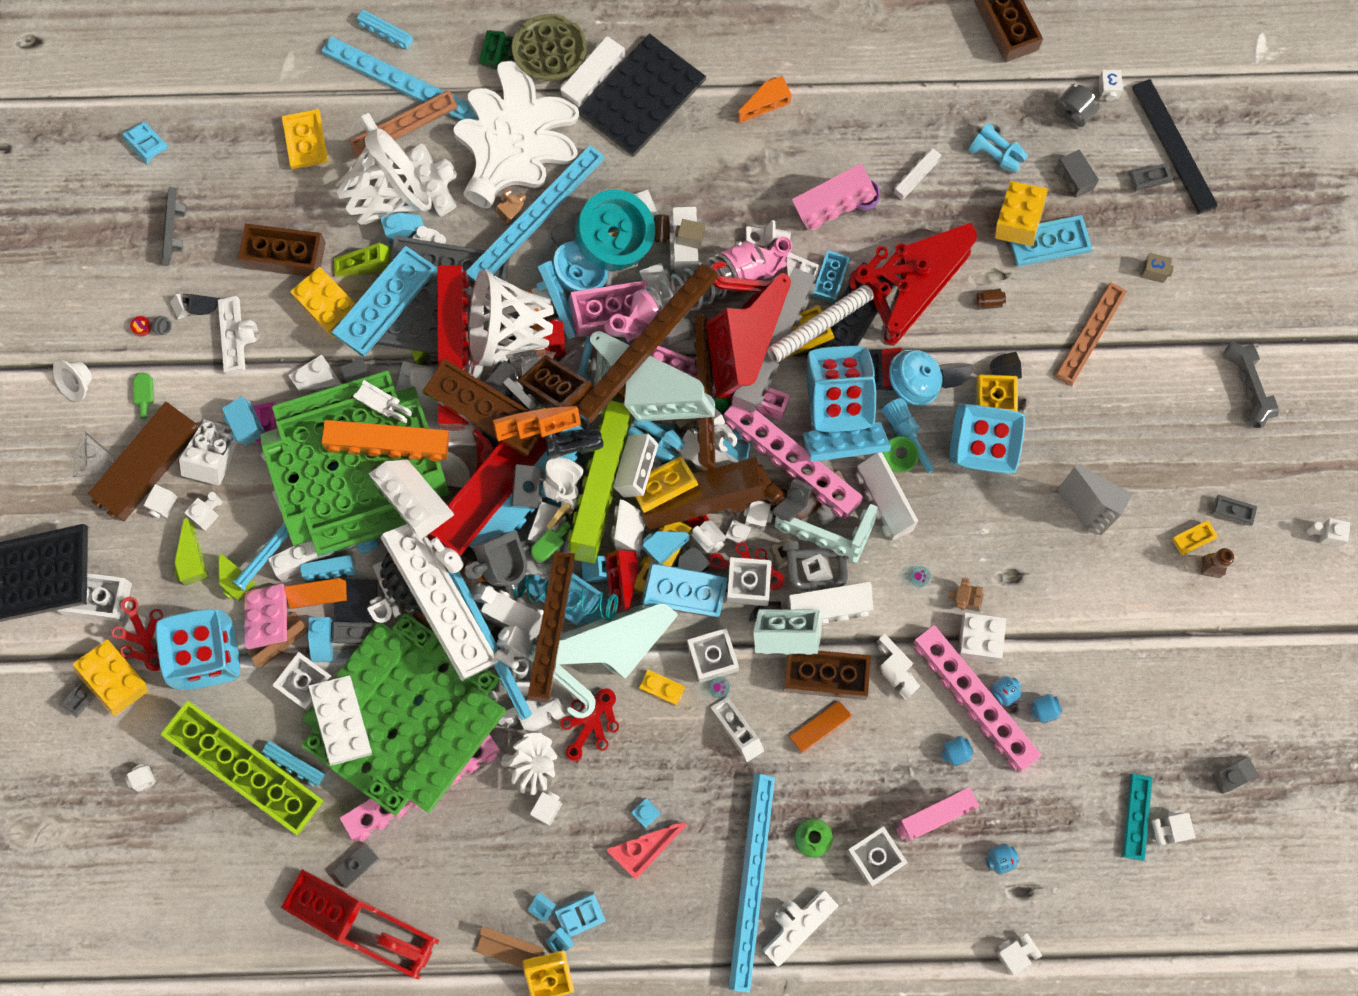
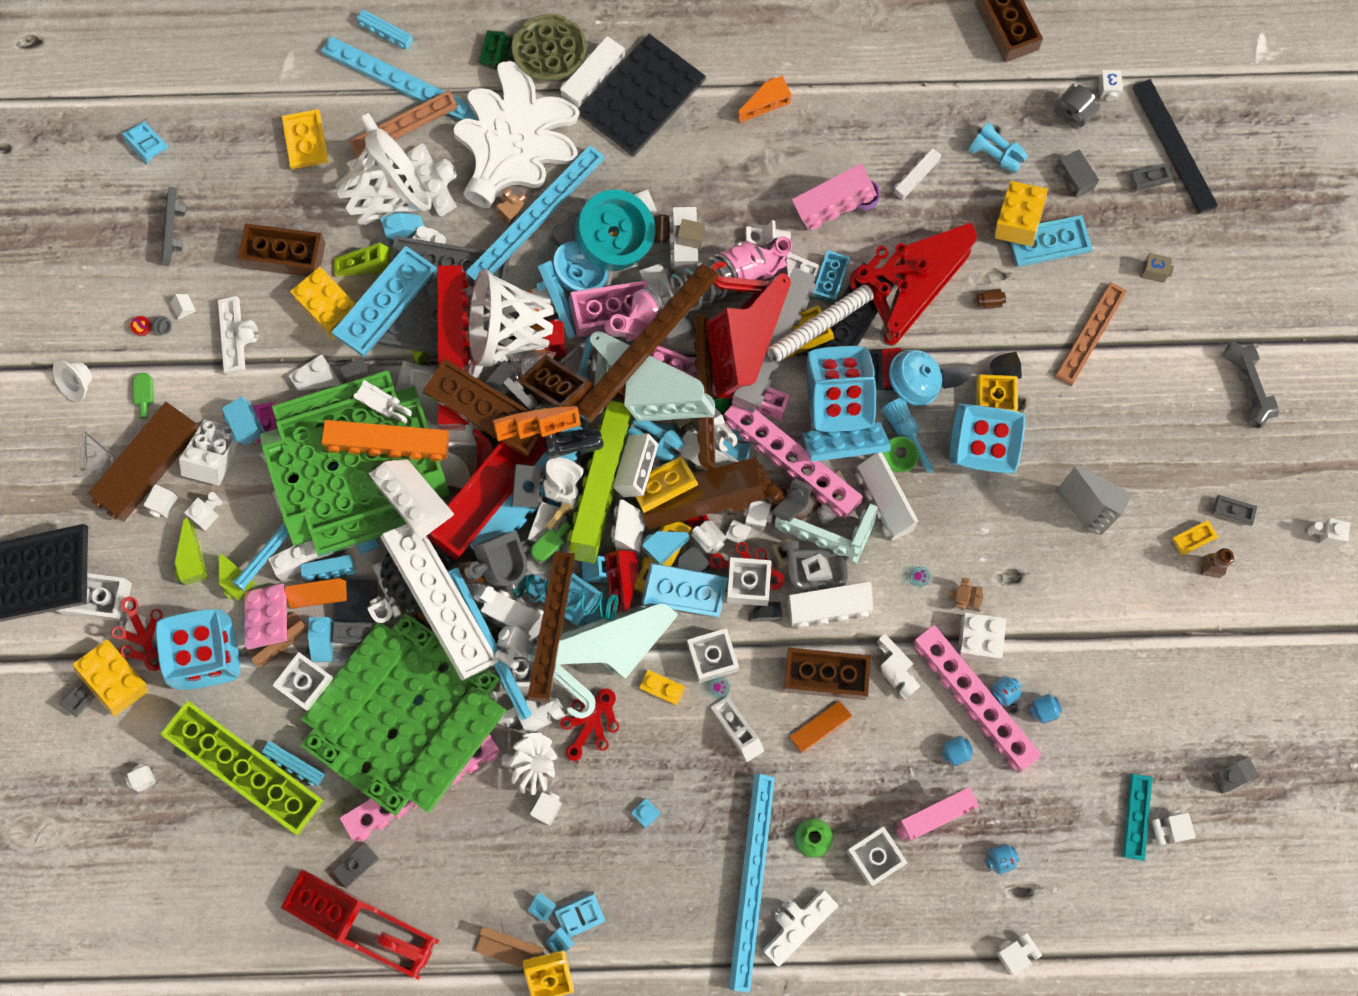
(200, 304): black brick -> none
(340, 720): white plate -> none
(447, 556): white piece -> none
(639, 853): coral wing -> none
(787, 631): light aqua brick -> none

